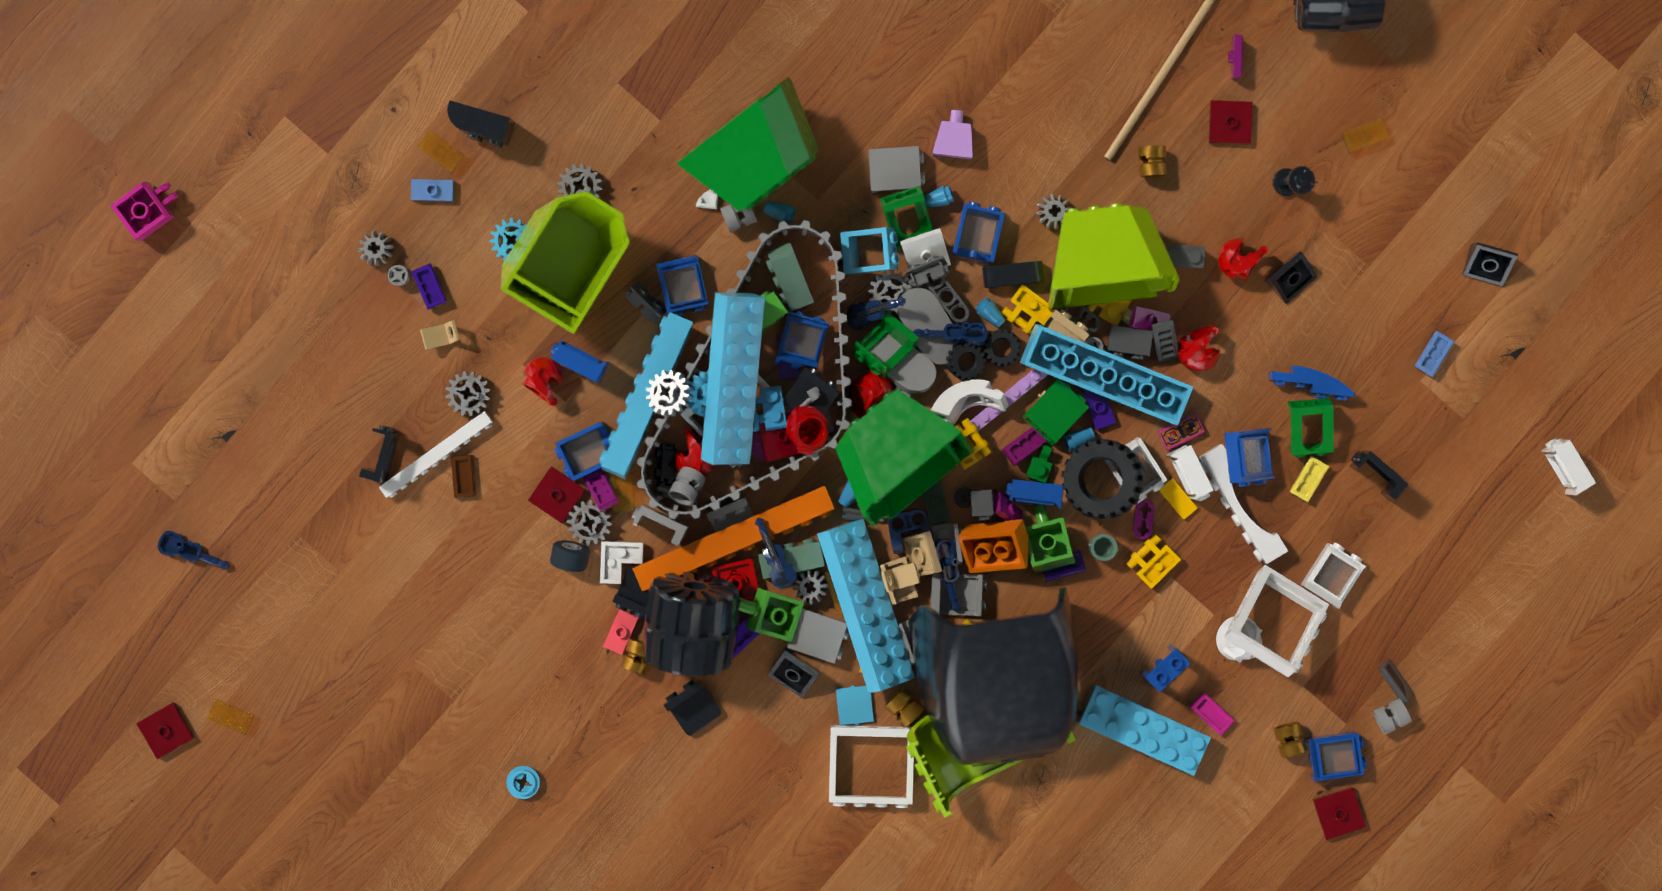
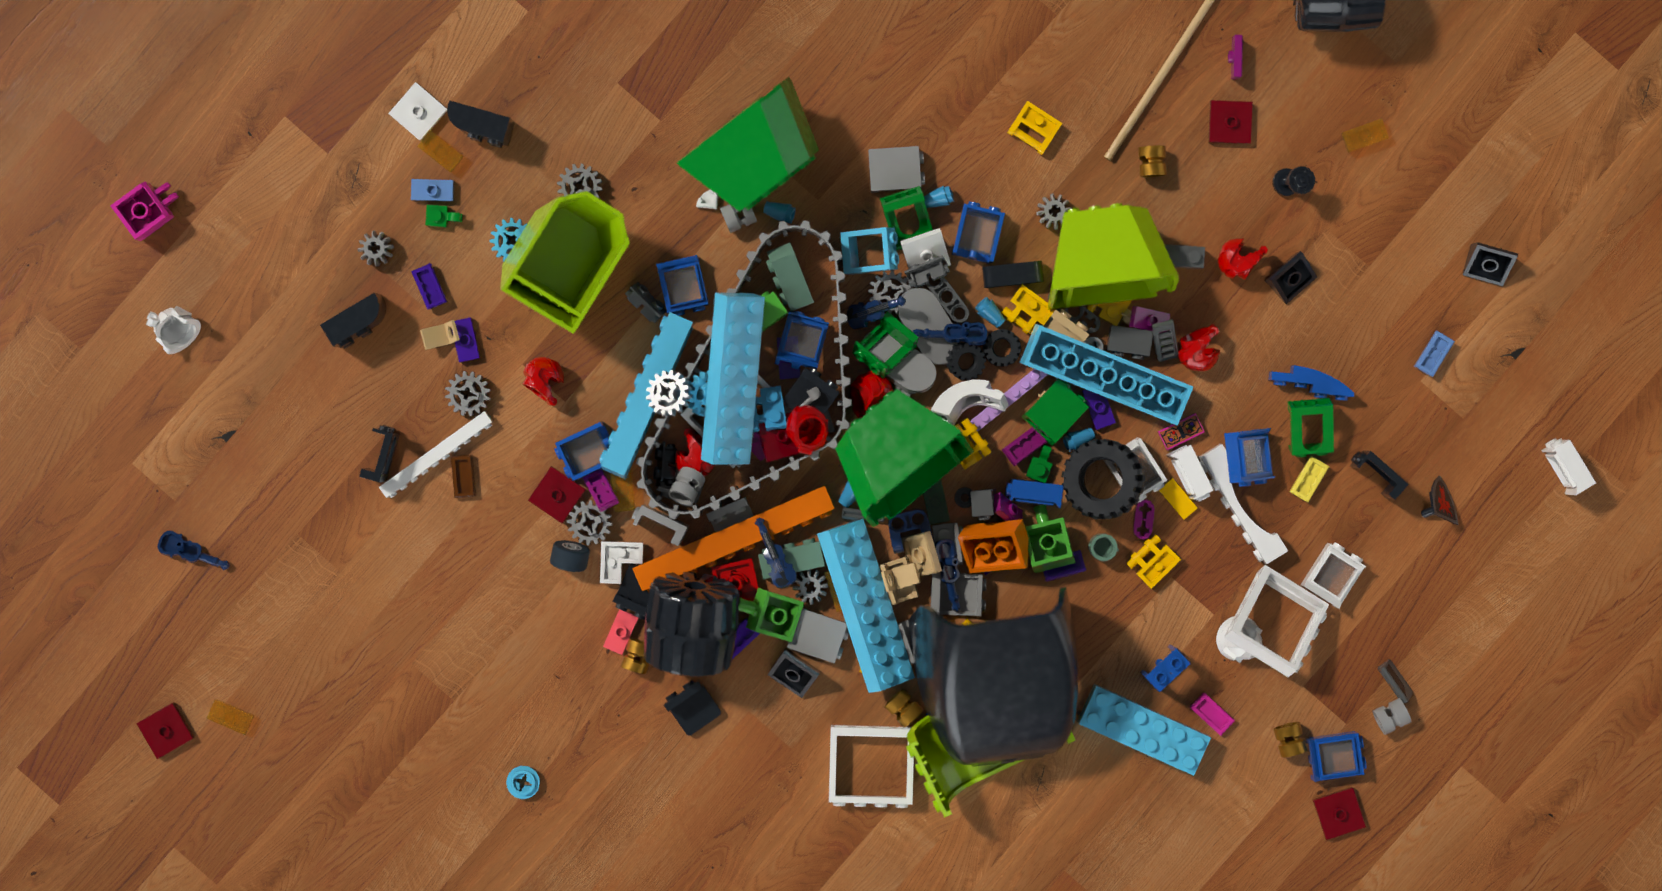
(174, 328): none -> white helmet
(355, 321): none -> black brick
(395, 275): light grey wheel -> none
(418, 111): none -> white plate
(439, 216): none -> green plate
(467, 345): none -> dark purple plate
(579, 361): blue window -> none
(854, 705): medium azure piece -> none
(954, 138): lavender torso -> none
(1037, 121): none -> yellow plate
(1441, 503): none -> shield

